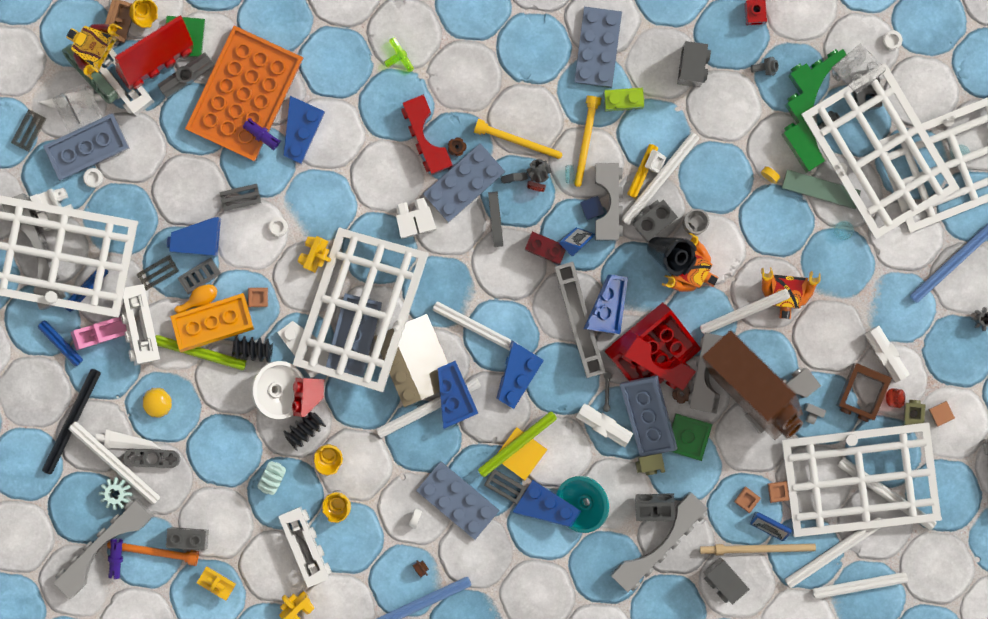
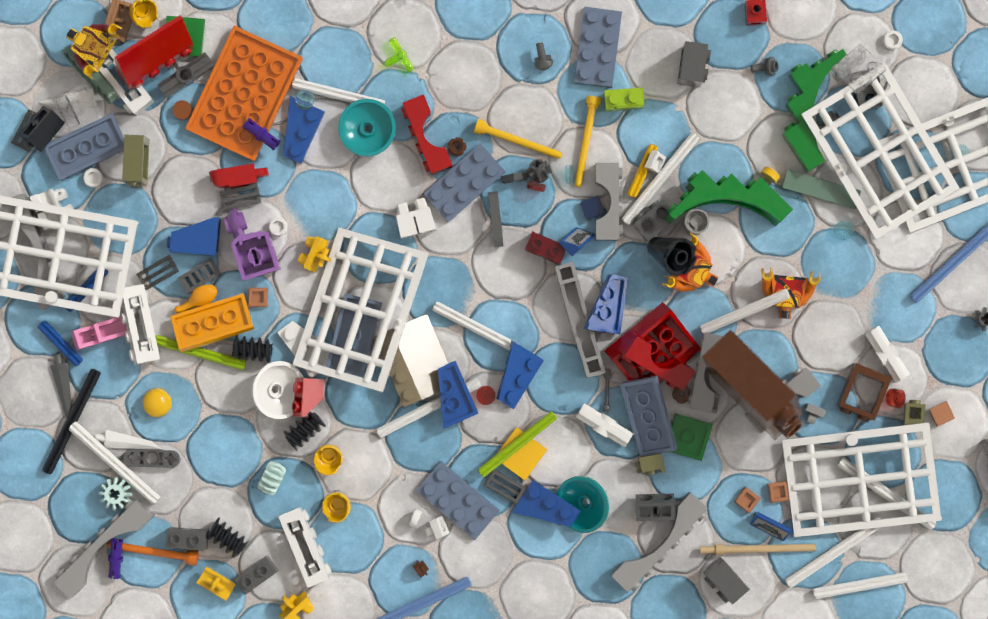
(42, 128): none -> black hinge
(61, 377): none -> dark grey bar
(135, 160): none -> olive window
(182, 110): none -> dark orange tile
(226, 538): none -> black piece
(237, 176): none -> red piece
(252, 251): none -> medium lavender brick
(256, 574): none -> dark grey brick
(304, 100): none -> clear light blue tile
(330, 92): none -> white axle
(362, 114): none -> teal dish
(438, 527): none -> white tile
(485, 395): none -> clear red tile
(543, 61): none -> dark grey plate
(754, 196): none -> green arch

